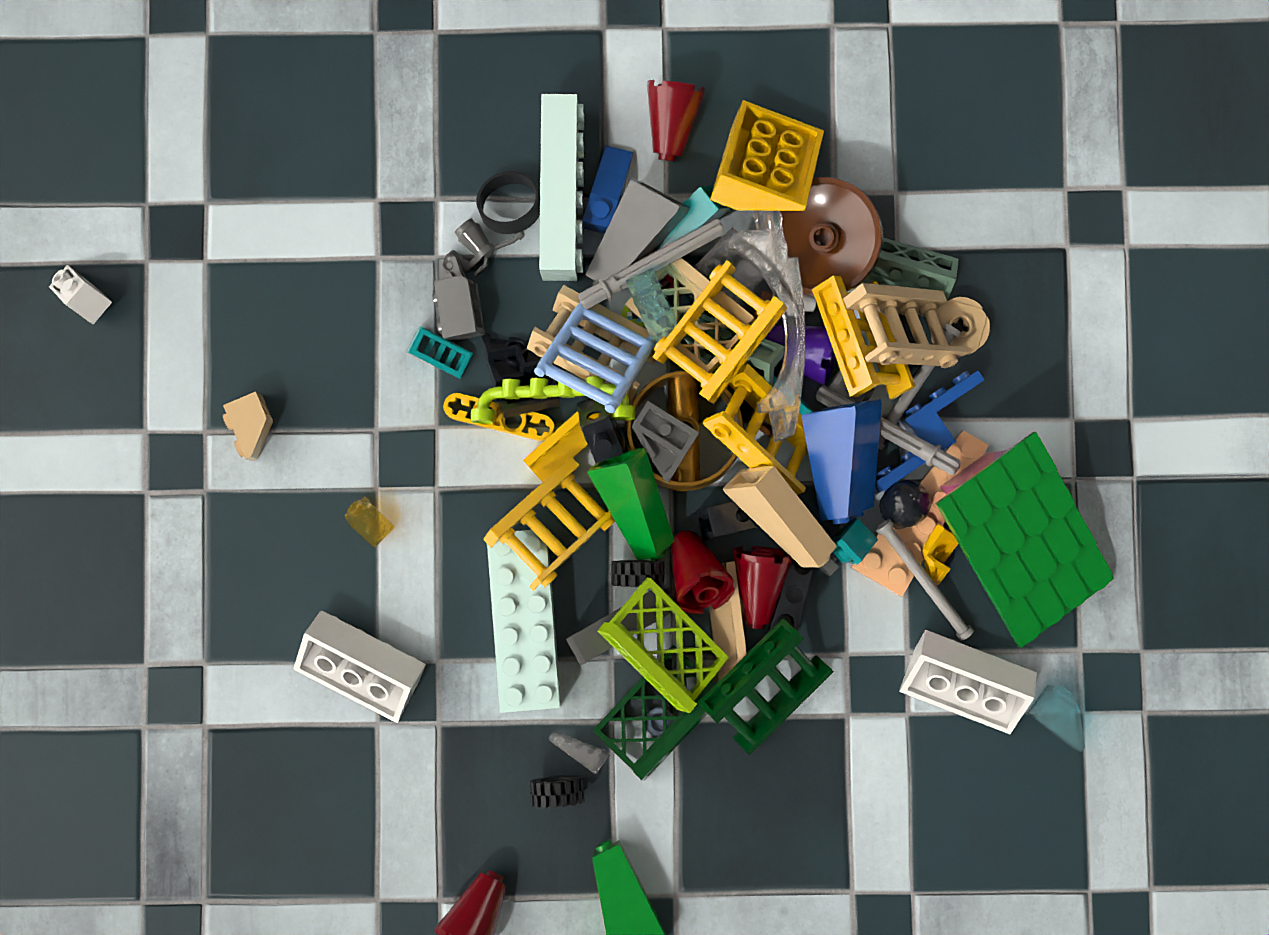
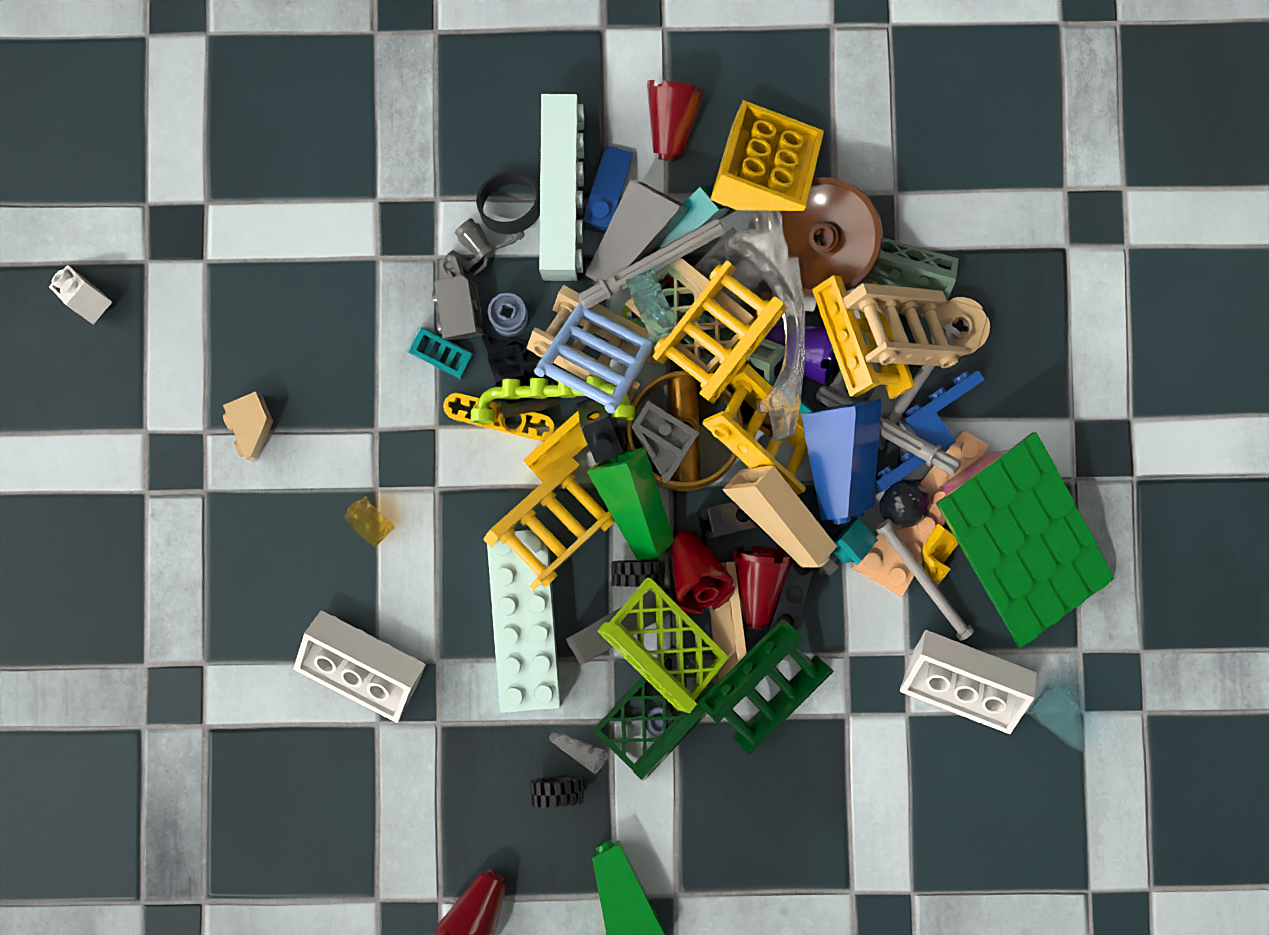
(508, 314): none -> sand blue wheel

